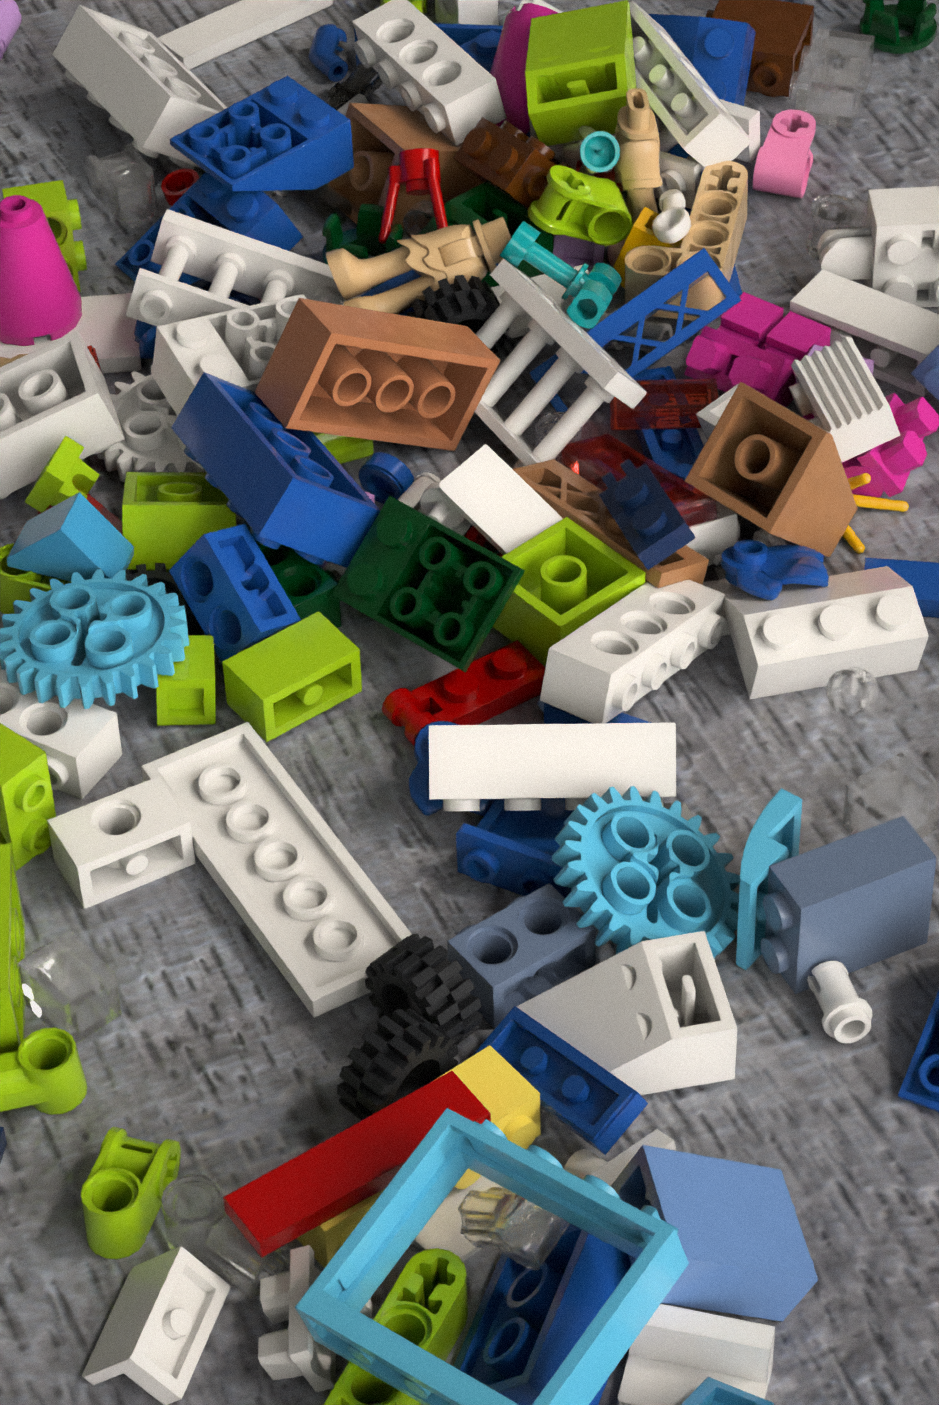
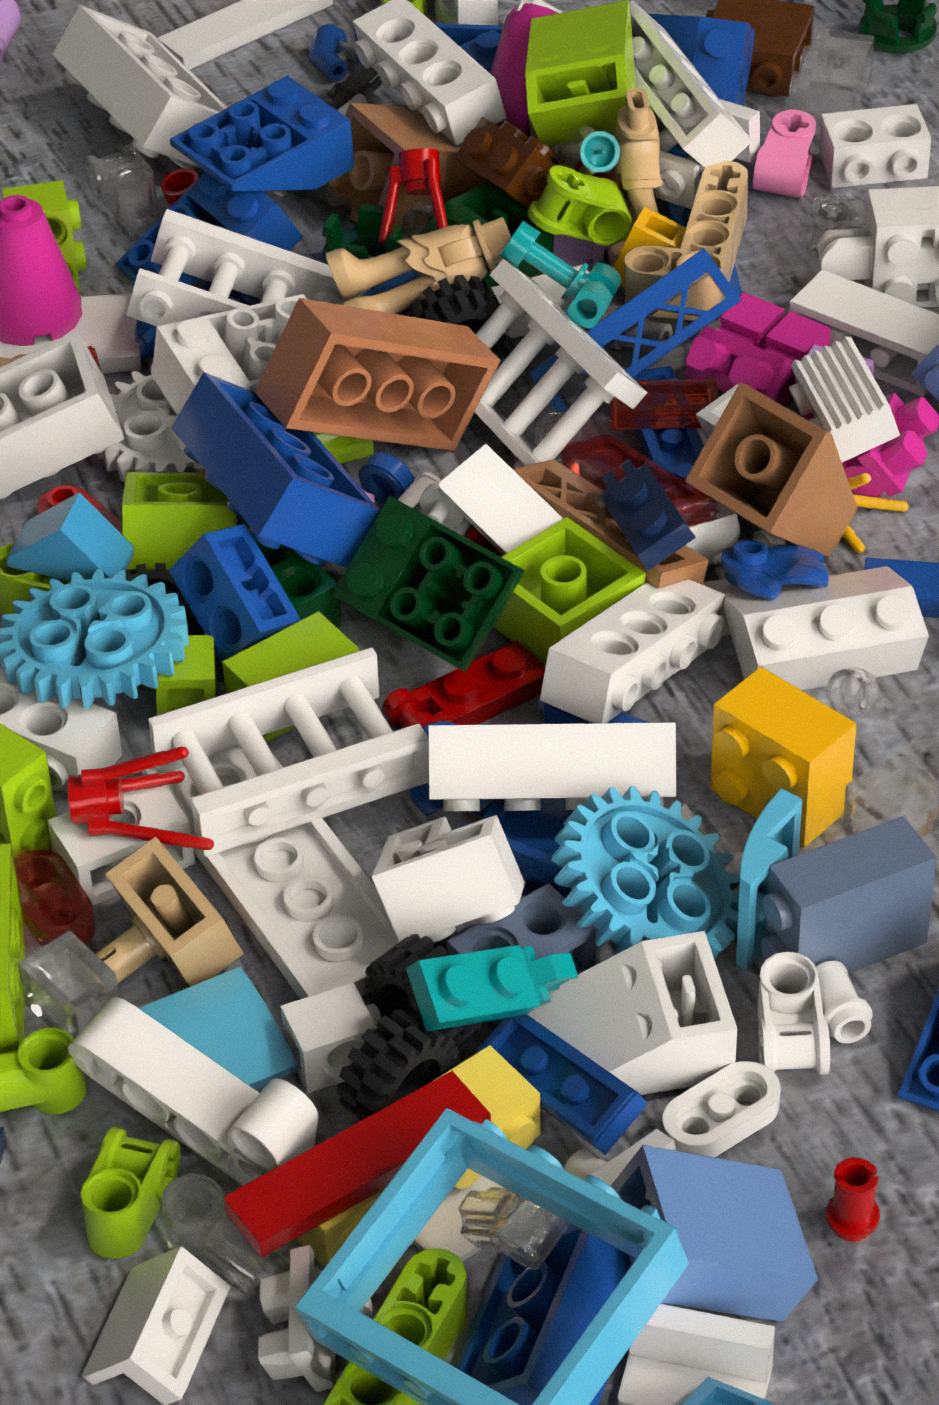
(59, 901): none -> clear red plate
(62, 477): lime tile -> none
(99, 795): none -> red plant
(168, 920): none -> tan brick
(193, 1095): none -> white beam
(230, 1026): none -> medium azure slope
(305, 790): none -> white fence
(324, 1032): none -> white brick
(447, 877): none -> white brick
(486, 984): none -> teal hinge
(674, 220): white piece -> none
(715, 1110): none -> white plate
(781, 738): none -> yellow brick
(791, 1015): none -> white piece
(853, 1208): none -> red pin
(874, 145): none -> white brick

